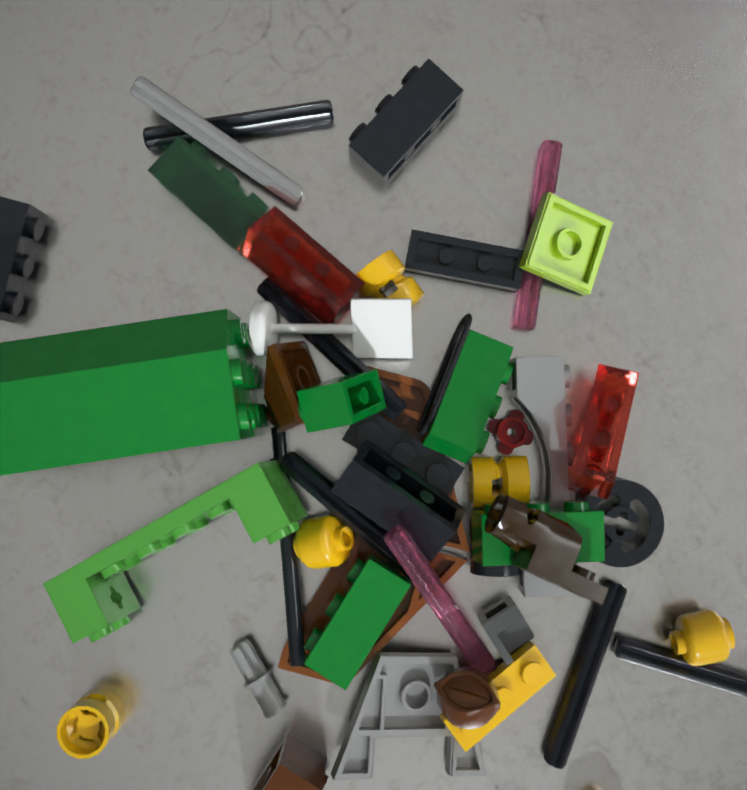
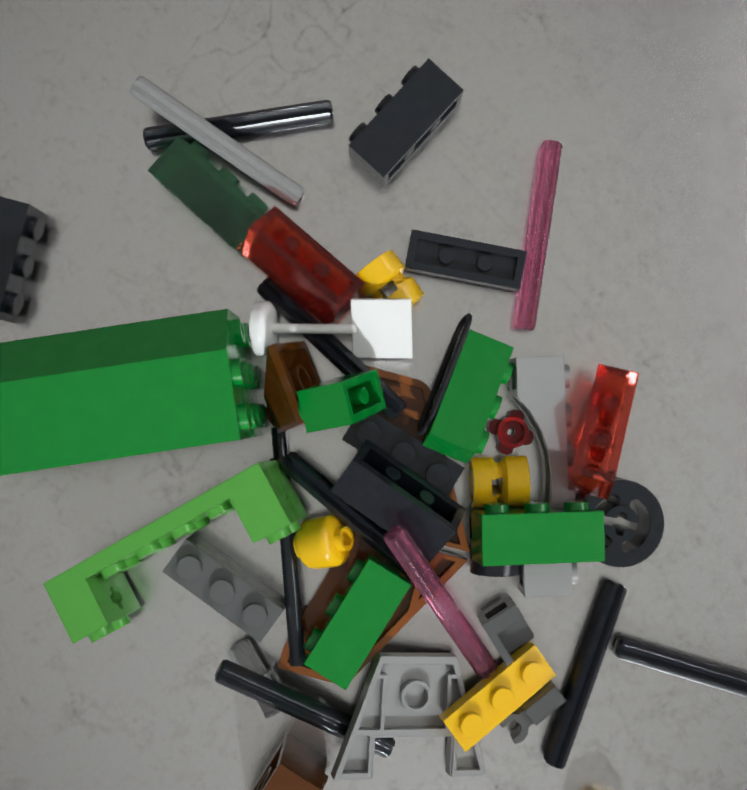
(90, 723): yellow wheel -> none
(226, 586): none -> dark grey brick
(291, 702): none -> black axle
(467, 697): reddish brown hat -> none
(534, 710): none -> dark grey bar
(542, 546): dark brown plate -> none
(566, 244): lime tile -> none
(702, 637): yellow head -> none

